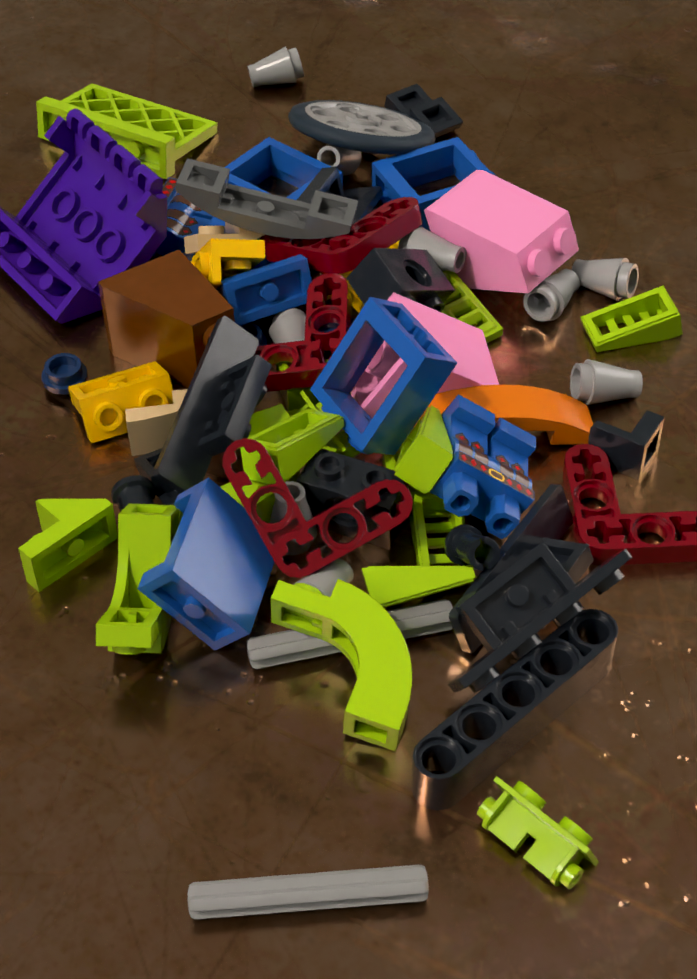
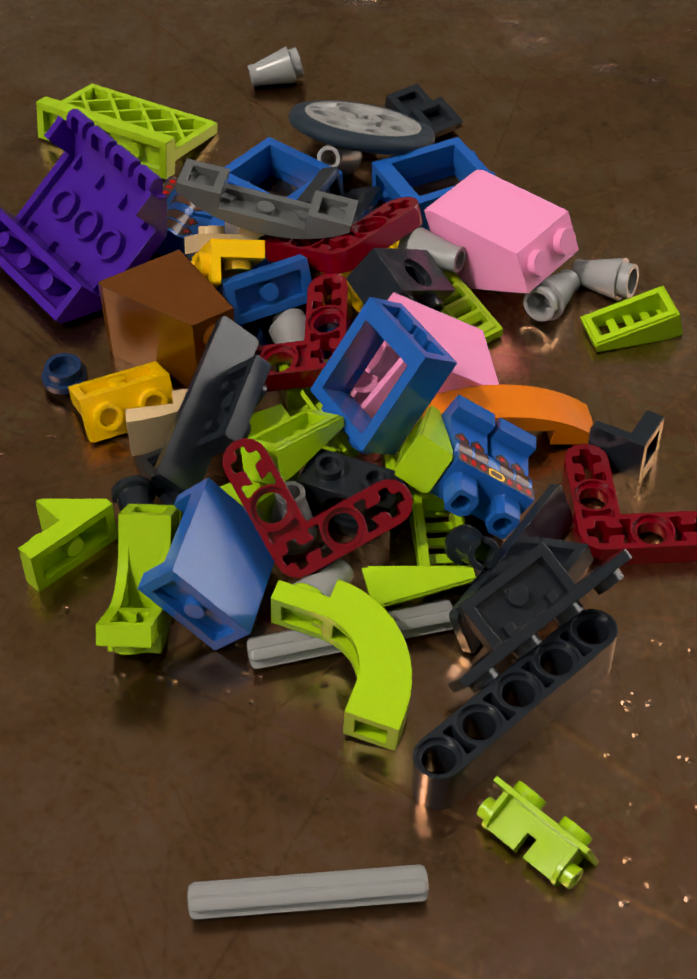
(601, 382): light grey cone -> none

